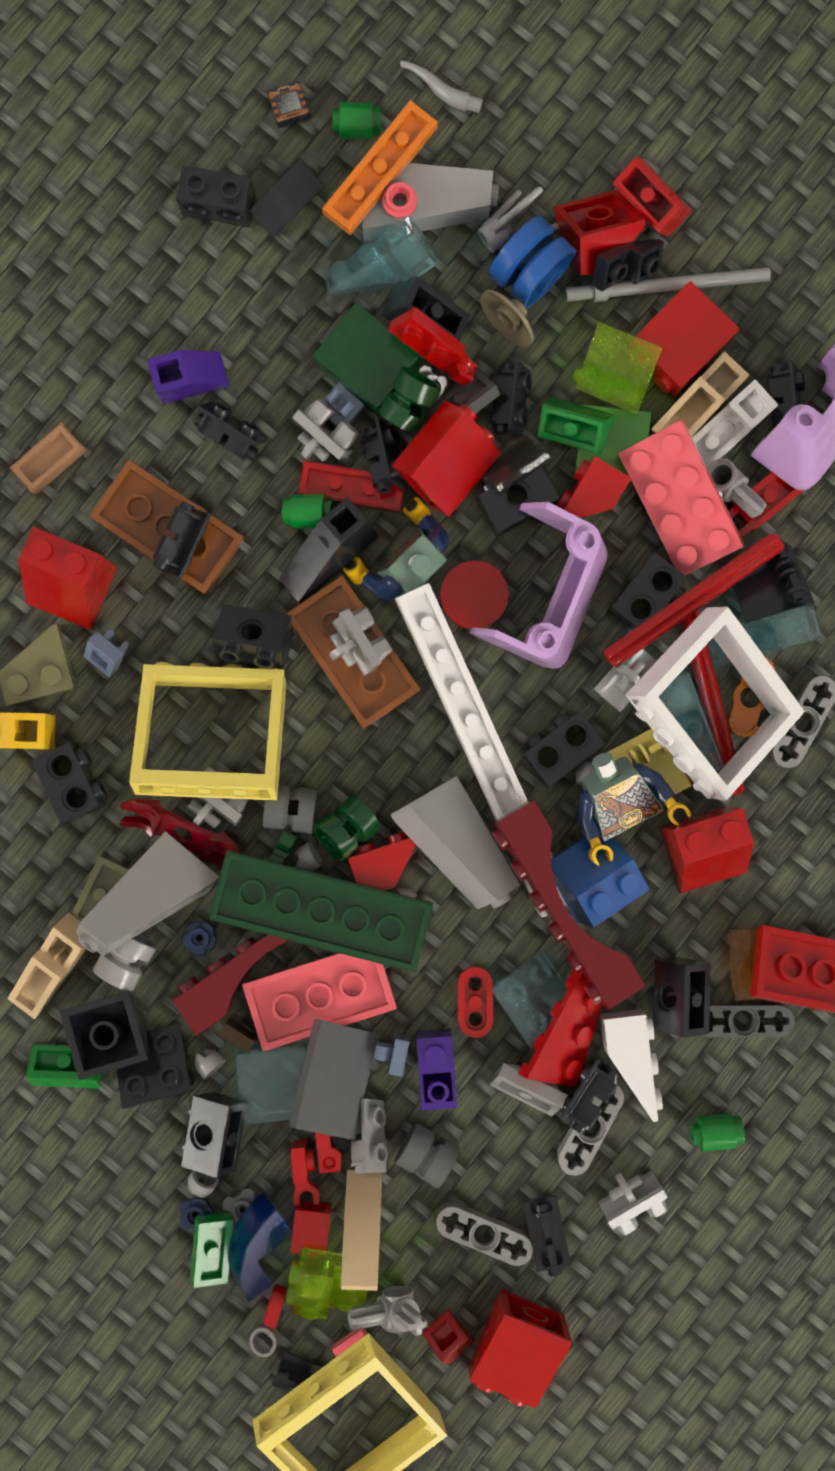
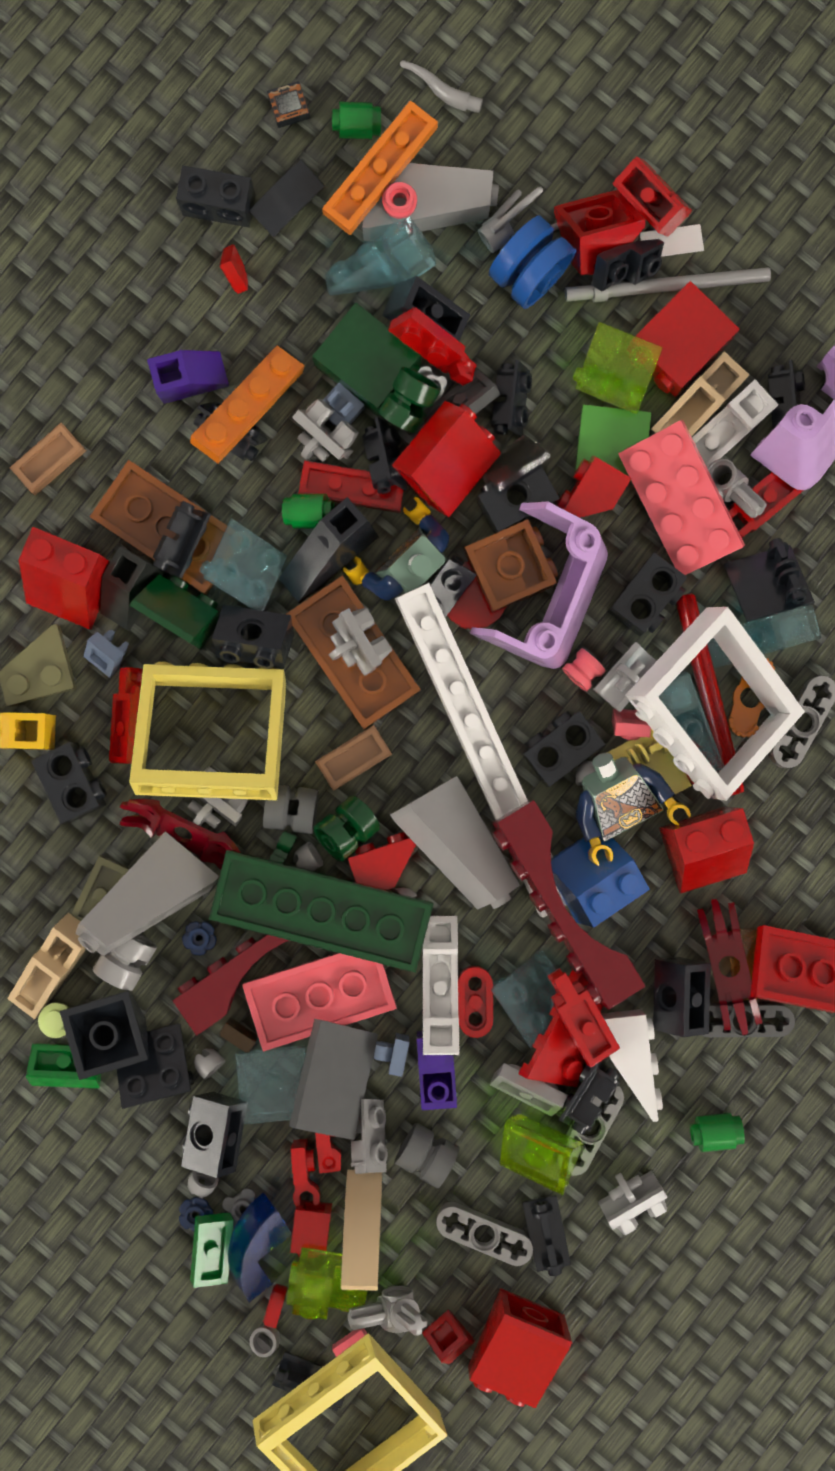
(51, 1021): none -> yellowish green plate
(121, 583): none -> pearl dark grey slope
(124, 715): none -> red hinge
(178, 610): none -> dark green slope
(234, 269): none -> red tile
(244, 566): none -> clear light blue hinge
(247, 404): none -> orange plate
(353, 758): none -> medium nougat tile
(440, 987): none -> white slope
(451, 583): none -> black hinge
(507, 317): dark tan dish -> none
(511, 565): none -> dark orange plate
(539, 1152): none -> clear neon green slope
(574, 425): green slope -> none
(582, 1019): none -> red hinge
(584, 669): none -> coral wheel
(628, 725): none -> coral plate
(681, 241): none -> white sticker
(693, 599): red axle -> none
(723, 945): none -> dark red piece

